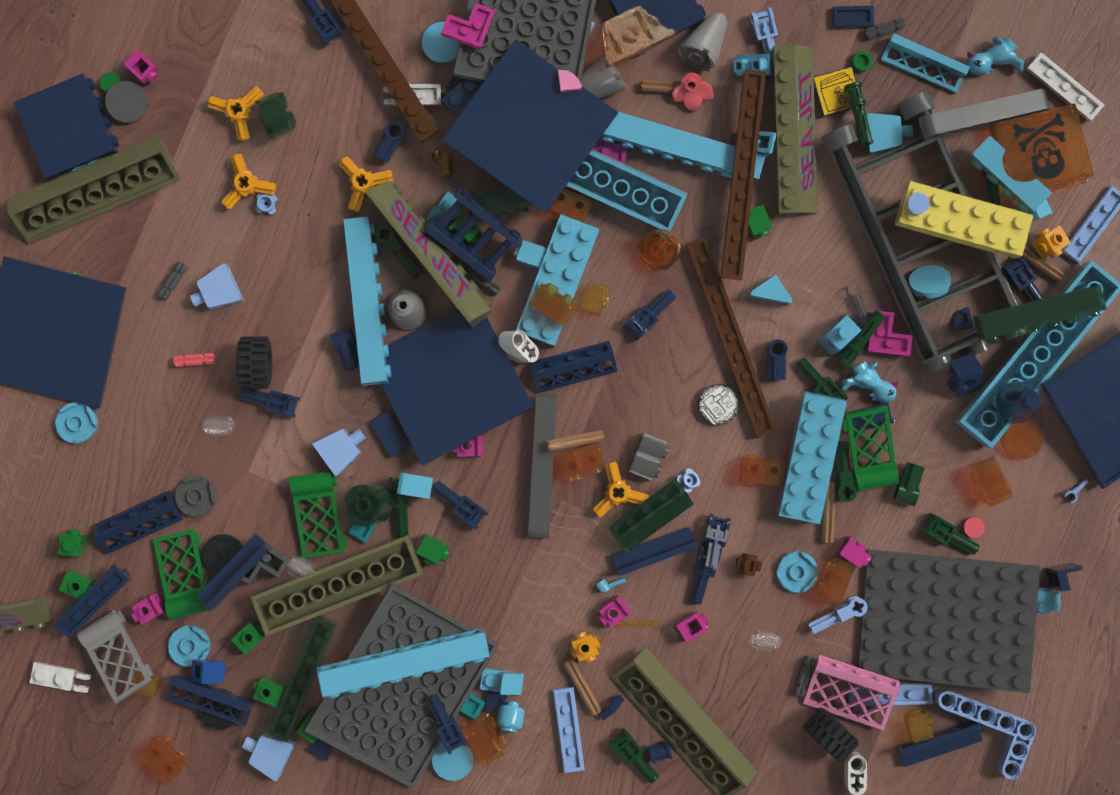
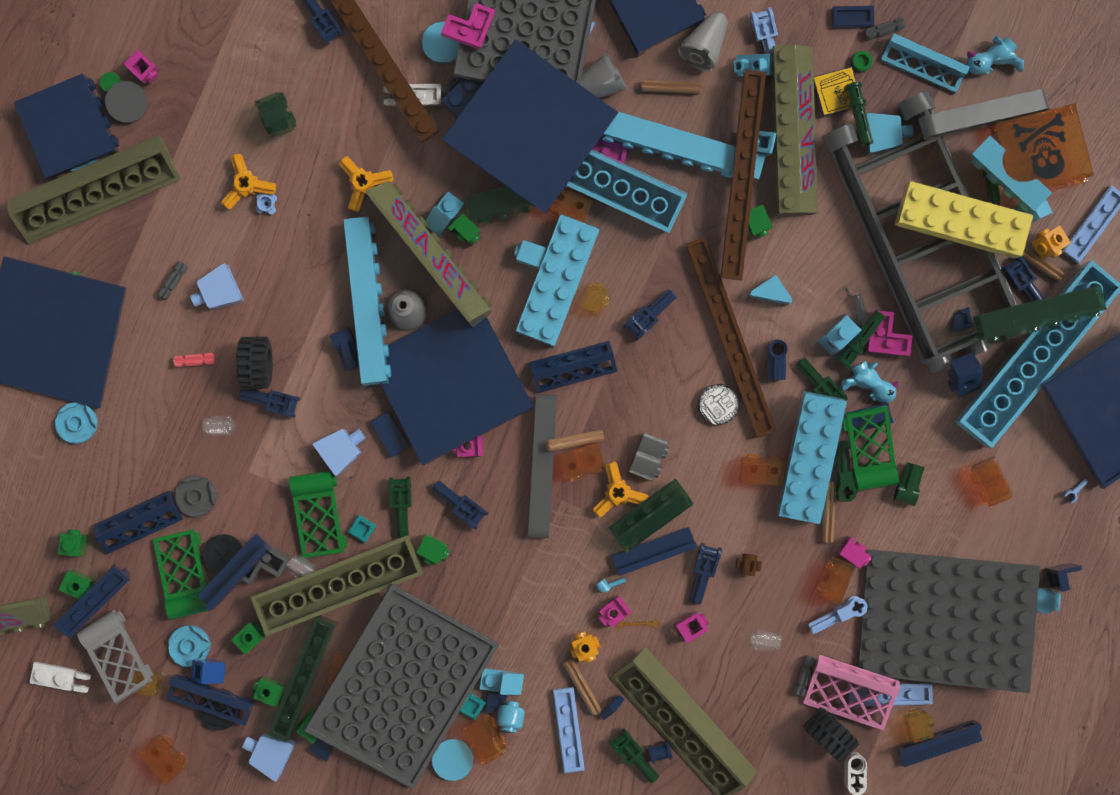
(155, 608): dark pink brick -> none
(241, 118): light orange bush -> none
(368, 504): clear green brick -> none
(387, 143): dark blue piece -> none
(397, 251): dark green connector -> none
(402, 662): medium azure brick -> none
(415, 485): medium azure slope -> none
(444, 160): pearl gold arm -> none
(448, 727): dark blue connector -> none
(470, 254): dark blue fence -> none
(494, 287): dark grey axle -> none
(518, 346): white beam -> none
(553, 304): clear orange brick -> none
(568, 81): bright pink tile -> none
(632, 34): clear orange wing -> none
(659, 249): clear orange cylinder -> none
(692, 95): coral plate -> none
(692, 476): light blue plate -> none
(715, 537): dark blue connector -> none
(797, 571): medium azure tile -> none
(918, 203): light blue tile -> none
(930, 281): medium azure tile -> none
(946, 532): dark green connector -> none
(973, 527): coral tile -> none
(993, 719): light blue beam -> none
(1017, 402): dark blue cone -> none
(1022, 440): clear orange tile -> none
(1065, 86): white plate -> none

